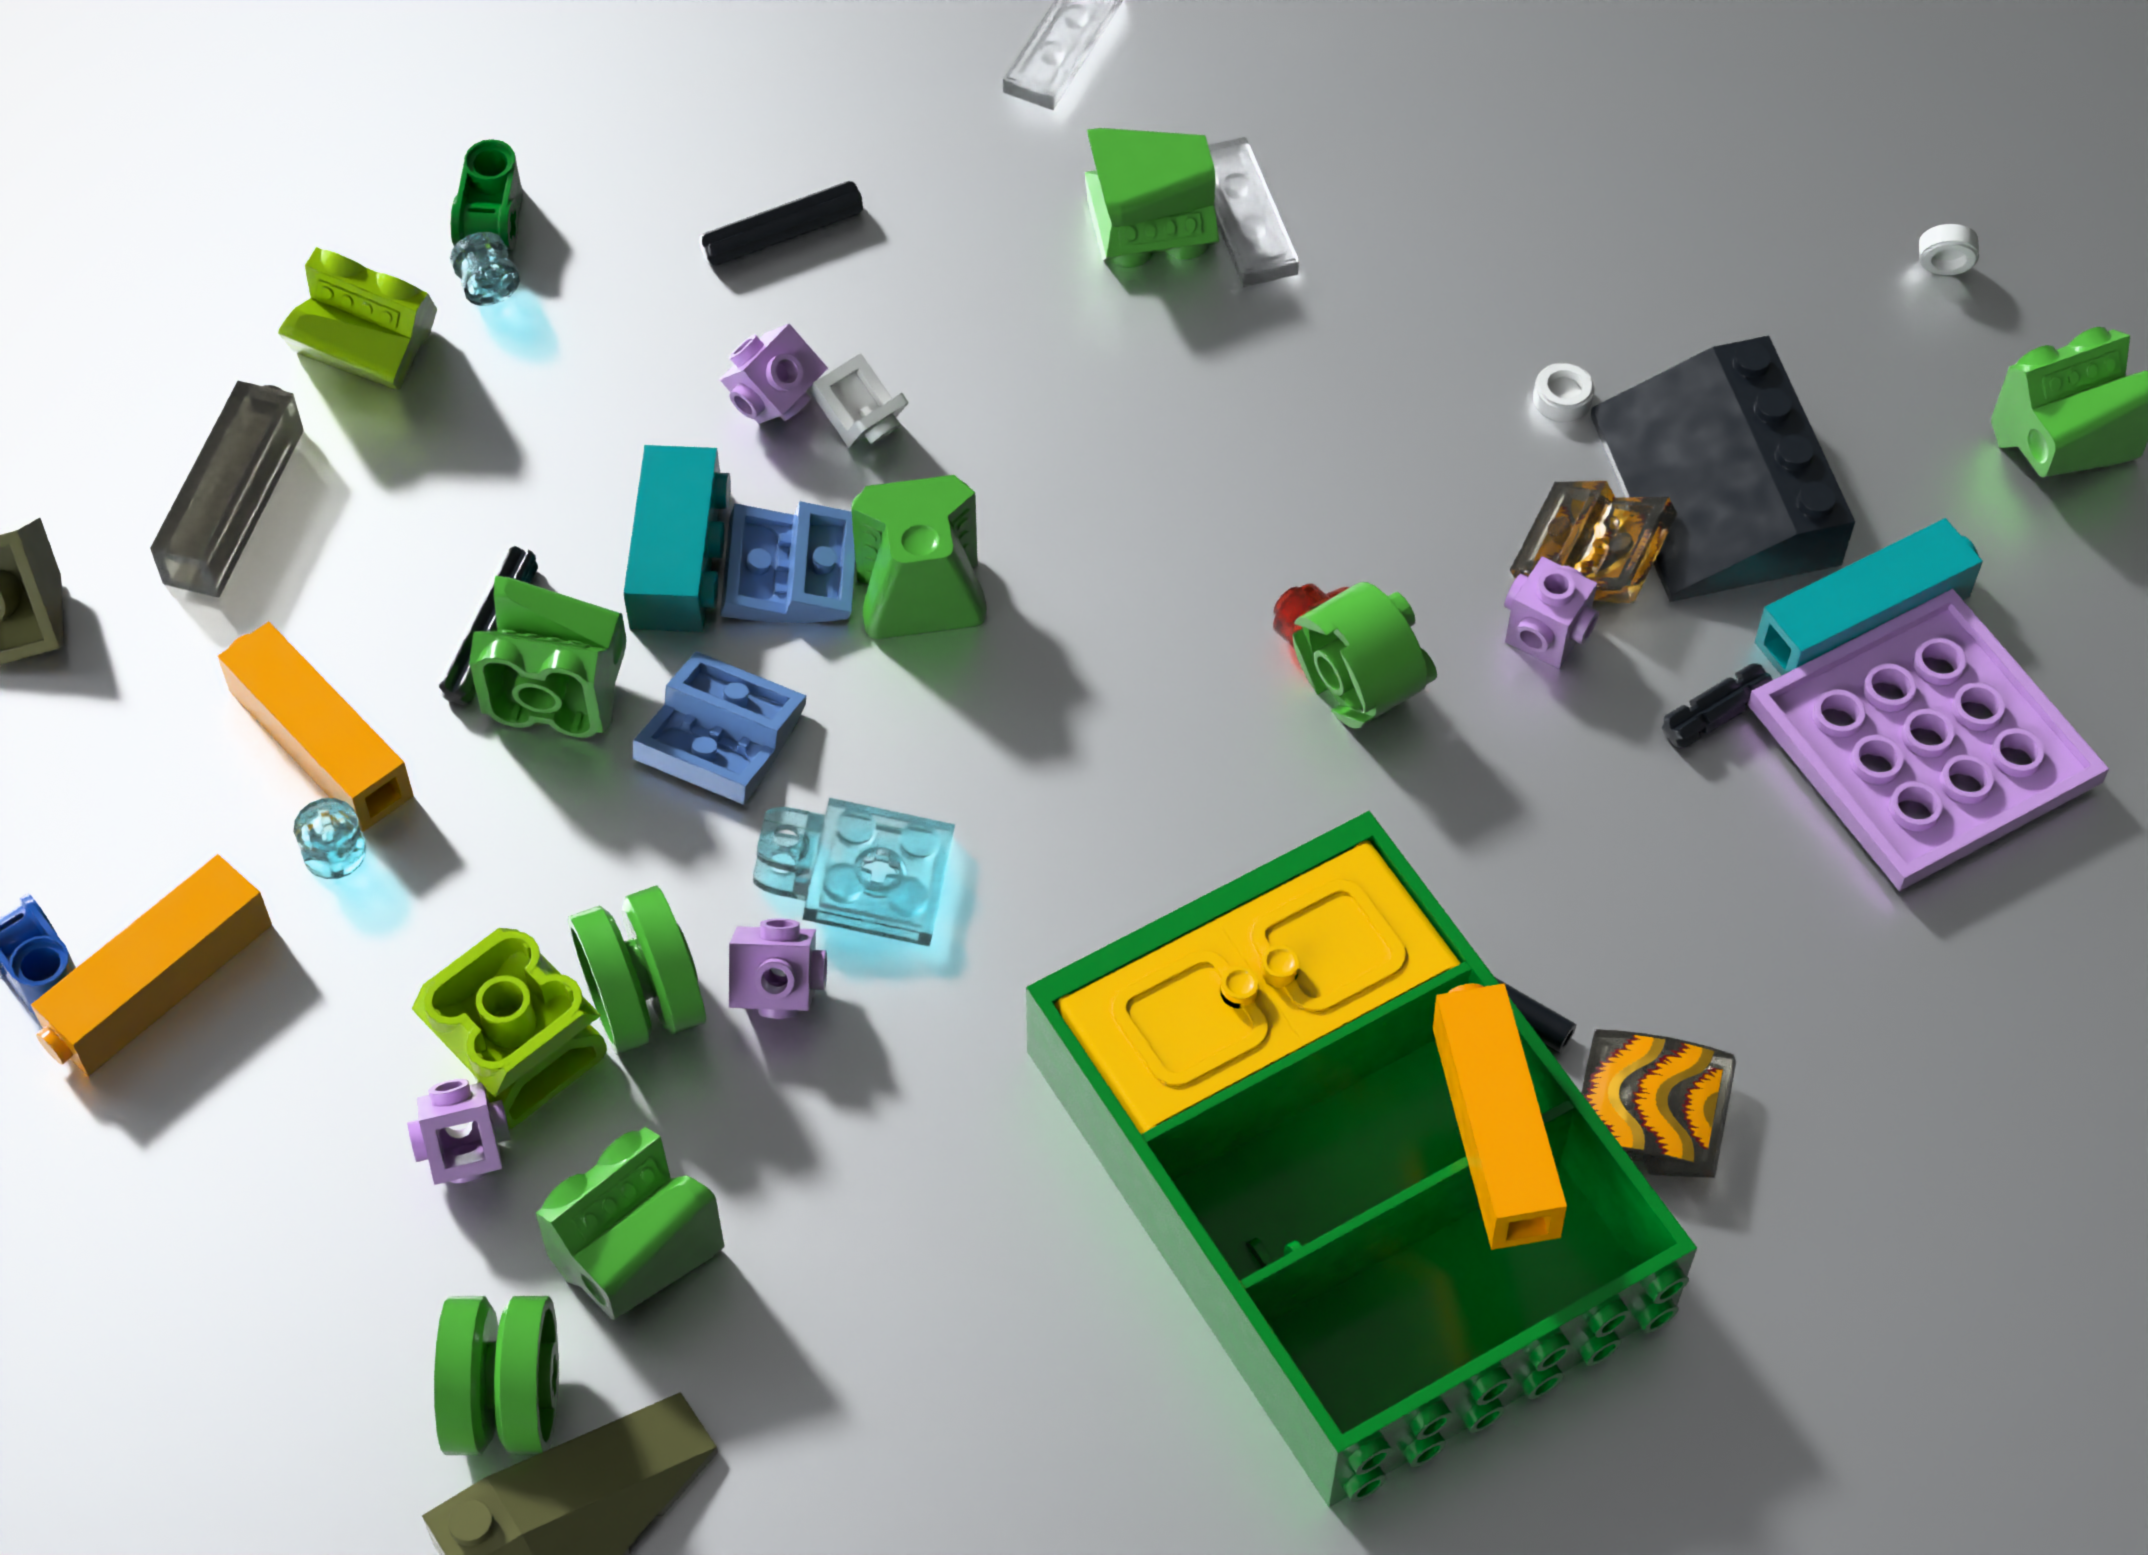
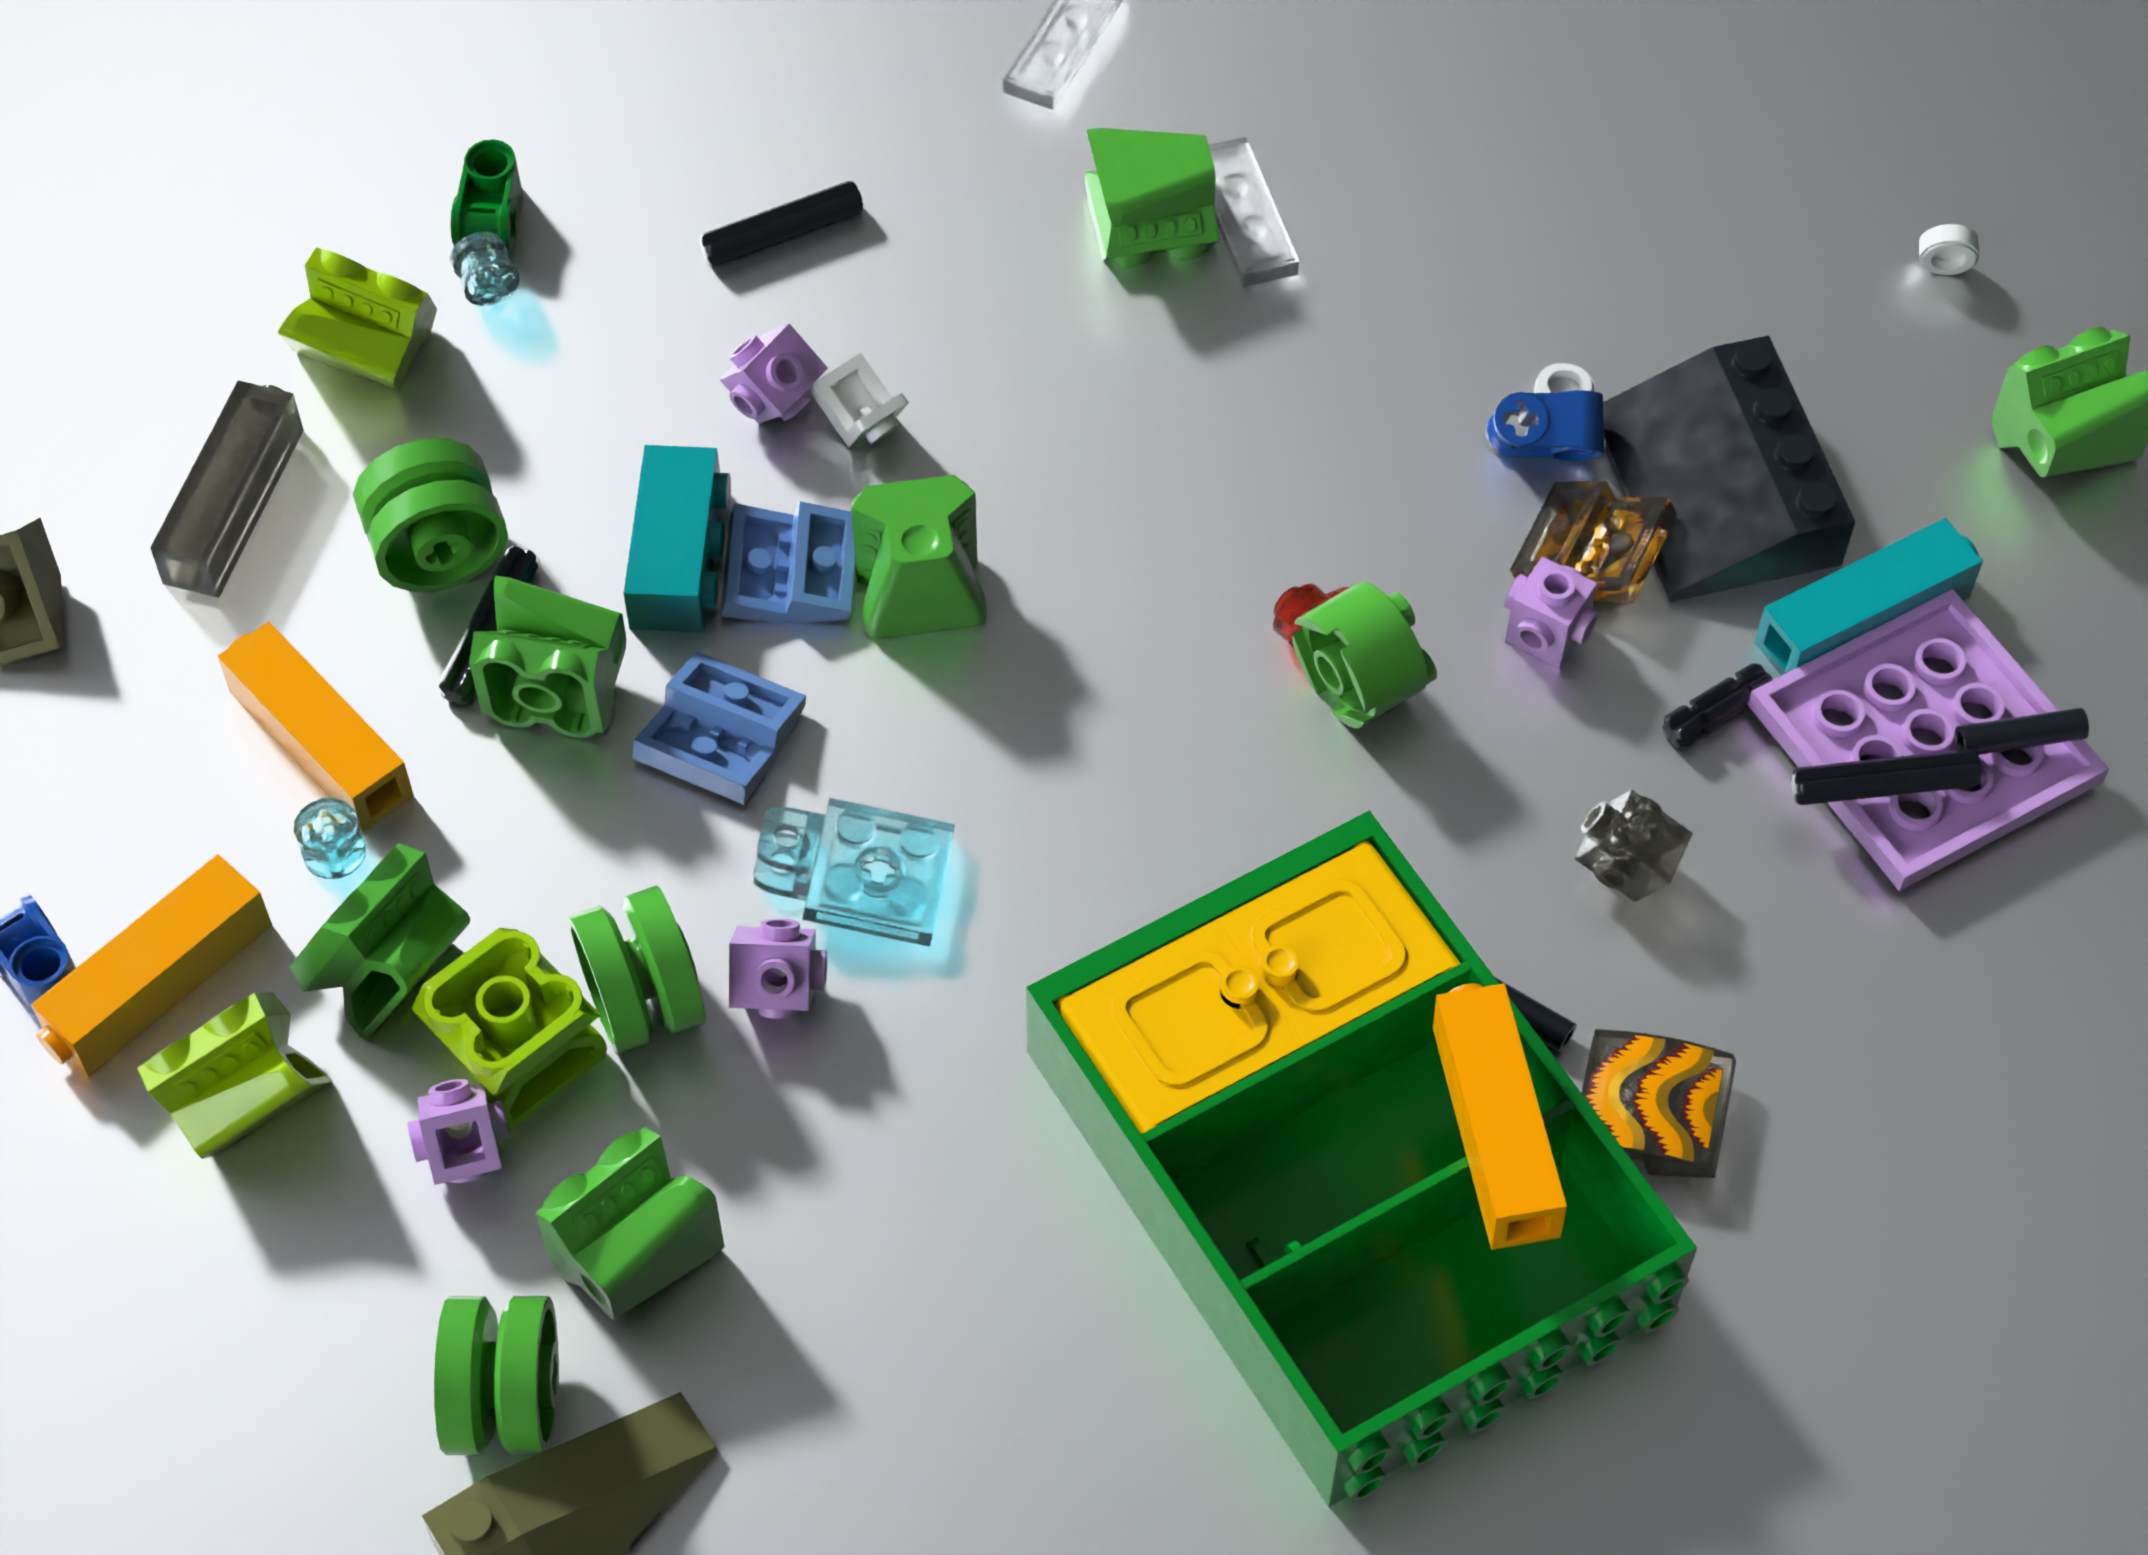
(232, 1074): none -> lime piece
(382, 939): none -> bright green piece
(430, 515): none -> bright green wheel
(1558, 424): none -> blue piece
(1632, 845): none -> clear smoke brick
(1886, 777): none -> black axle
(2023, 731): none -> black piece

